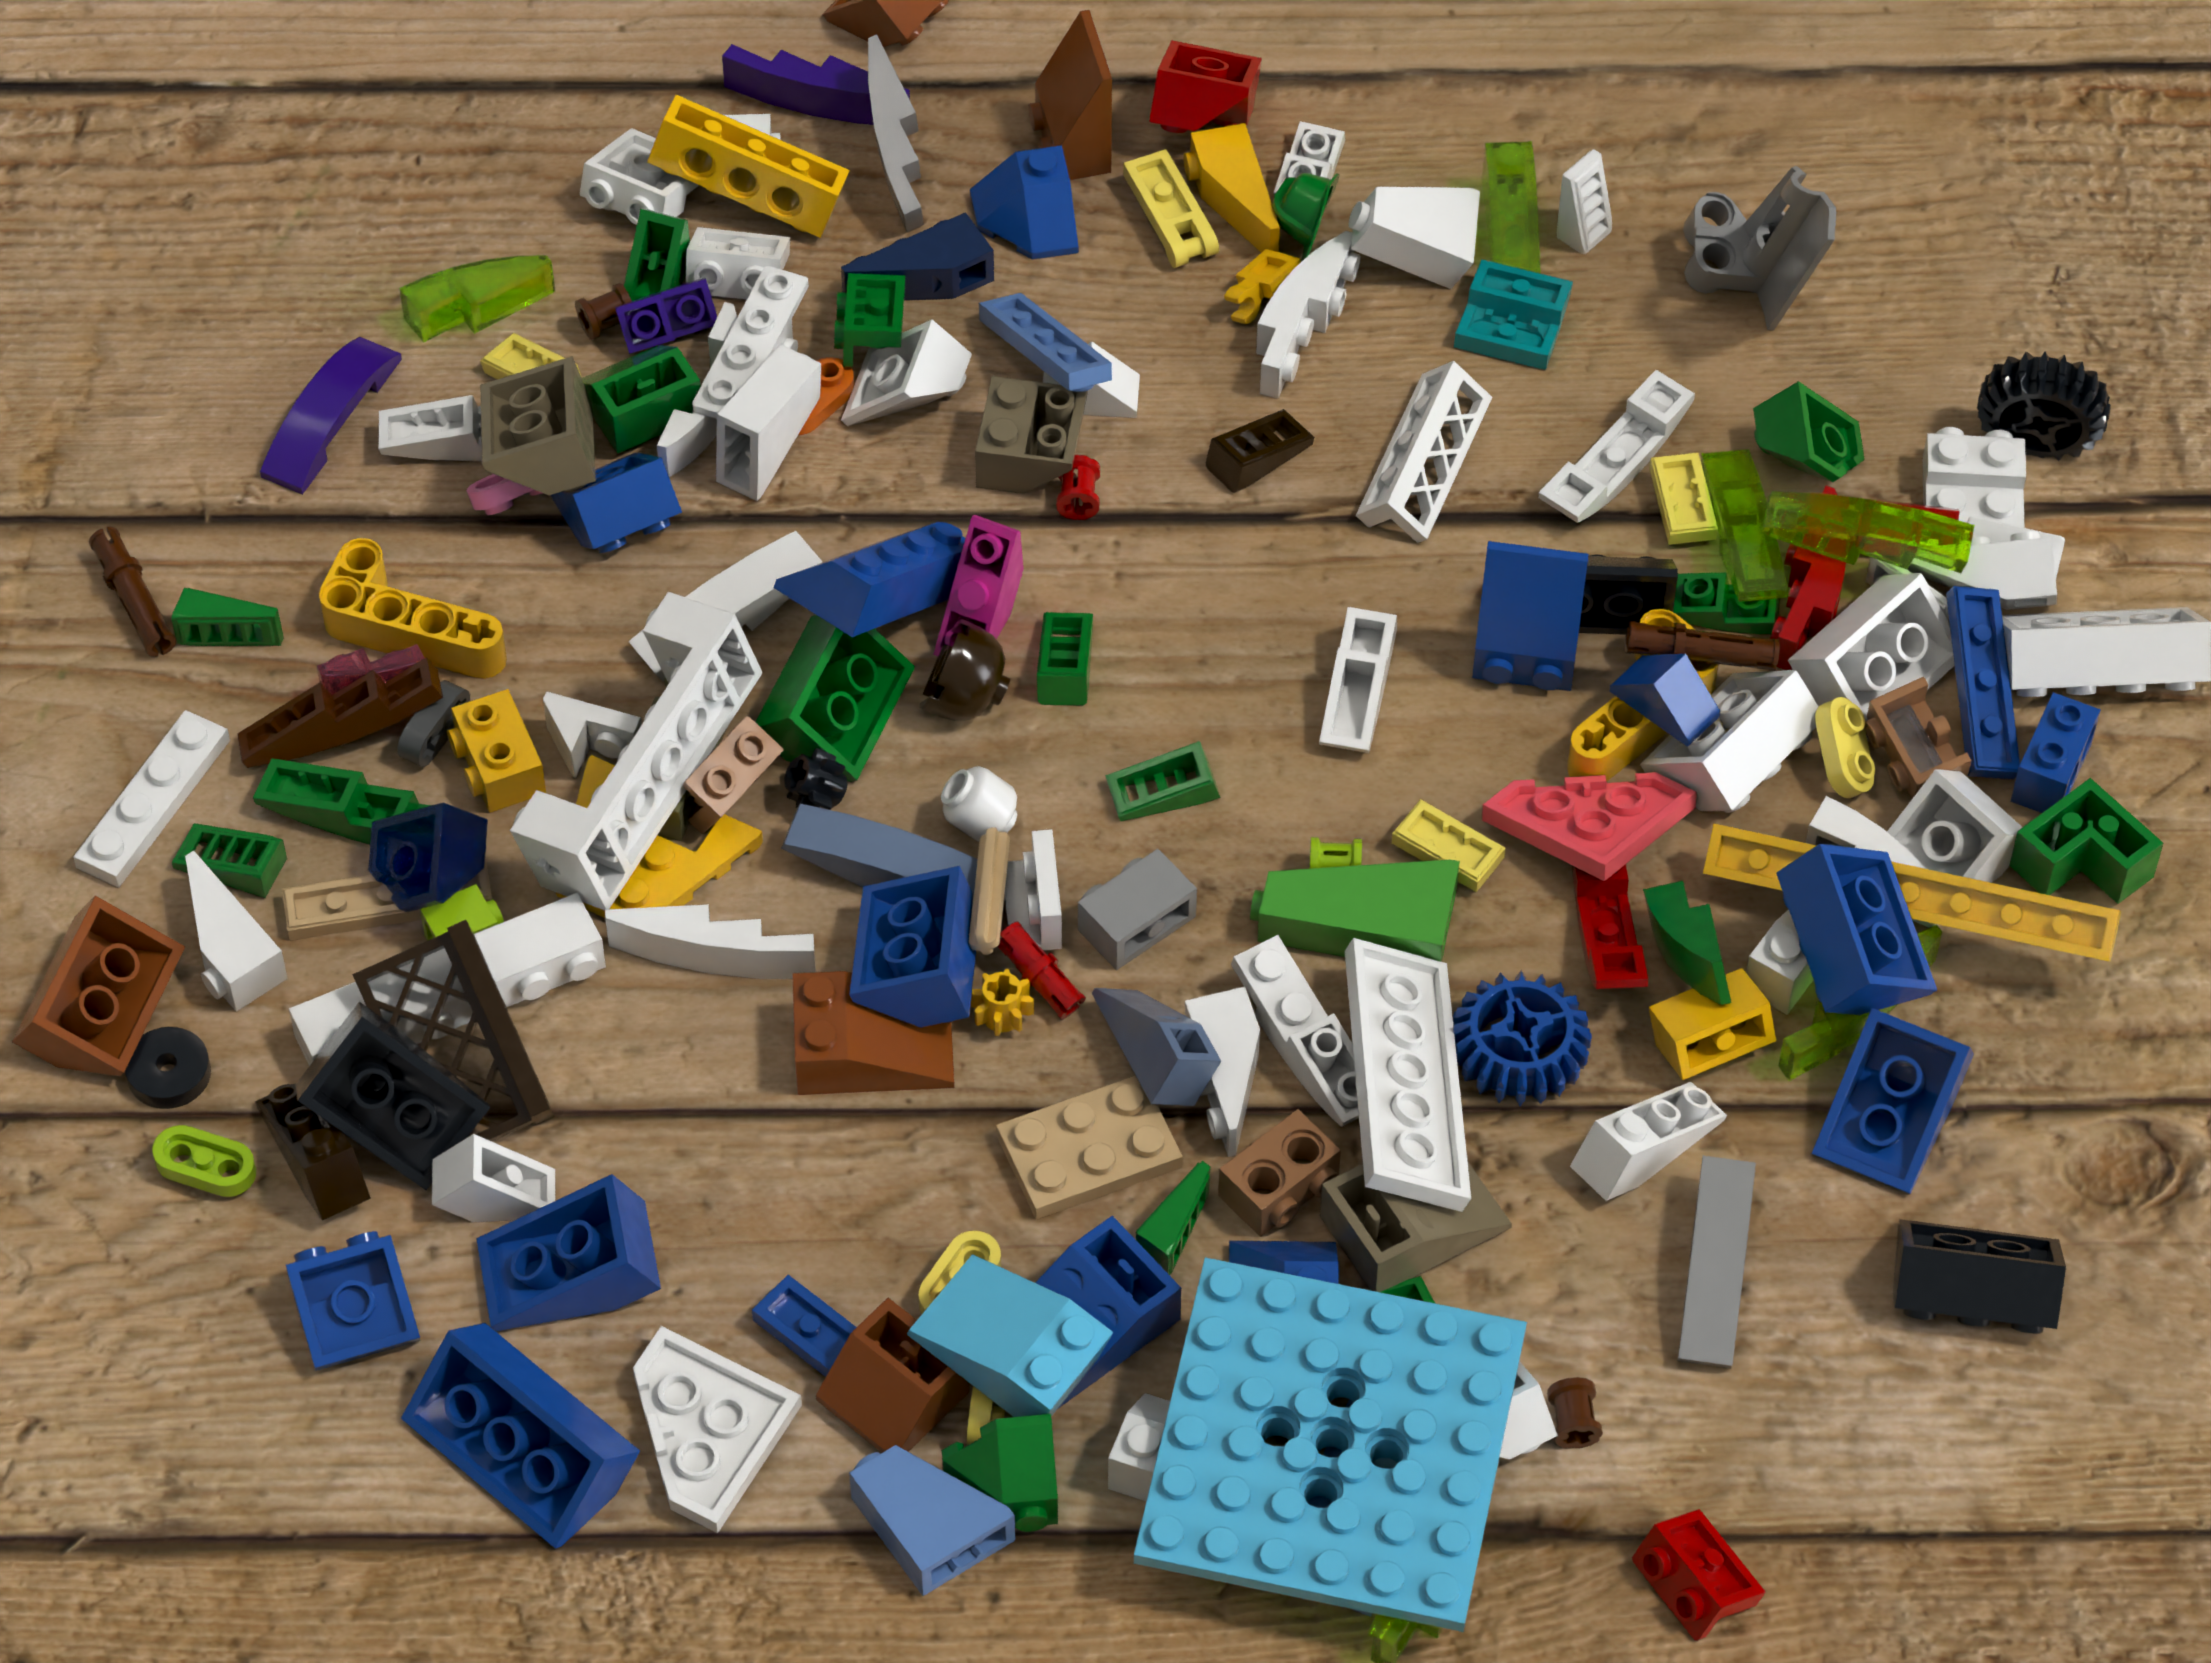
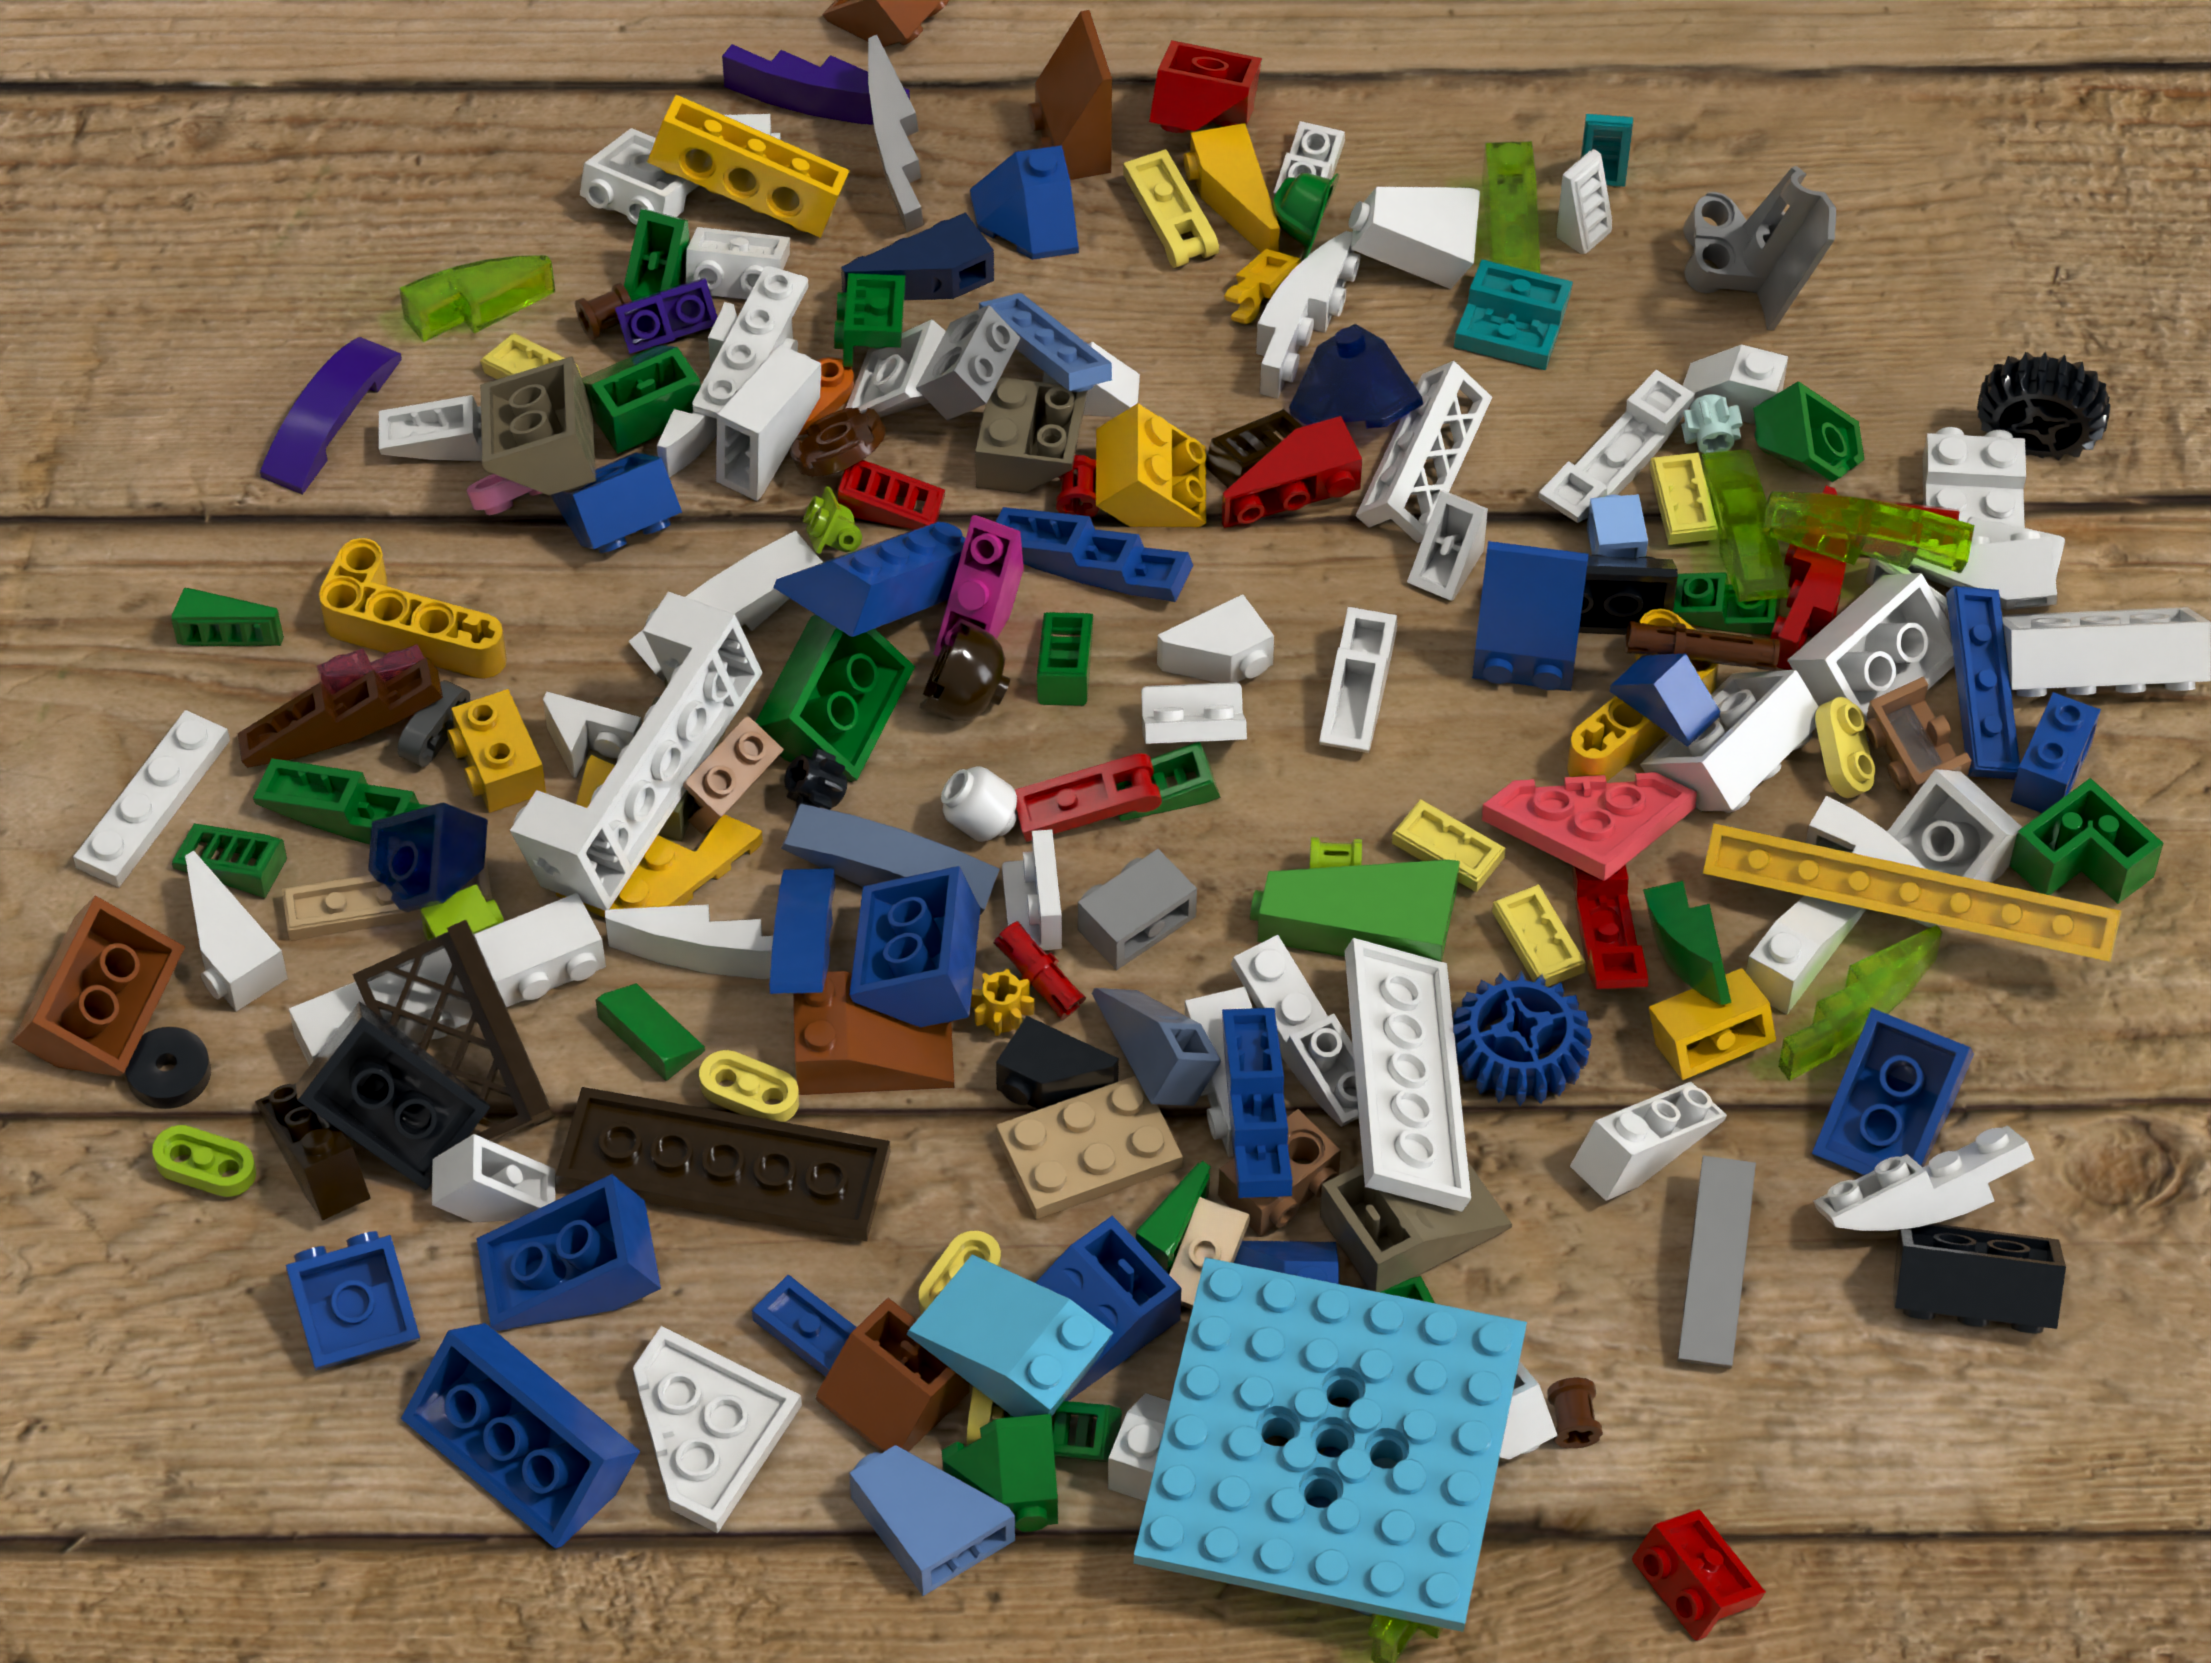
(125, 577): reddish brown pin -> none
(648, 1029): none -> green slope
(726, 1163): none -> dark brown plate
(752, 1086): none -> light yellow plate
(802, 931): none -> blue slope
(831, 524): none -> lime hinge
(838, 442): none -> reddish brown tile
(894, 484): none -> red slope
(968, 362): none -> light grey brick
(989, 891): tan axle -> none
(1051, 1066): none -> black slope
(1088, 796): none -> red plate
(1099, 558): none -> blue slope
(1106, 1431): none -> green slope
(1150, 471): none -> yellow slope
(1193, 713): none -> white bracket
(1211, 1233): none -> tan plate
(1218, 644): none -> white slope
(1256, 1103): none -> blue slope
(1300, 470): none -> red slope
(1354, 379): none -> clear blue slope
(1449, 546): none -> white slope
(1538, 936): none -> light yellow plate
(1612, 139): none -> teal slope
(1617, 526): none -> light blue brick
(1712, 424): none -> light aqua gear
(1741, 375): none -> white slope
(1855, 929): blue slope -> none
(1912, 1196): none -> white slope

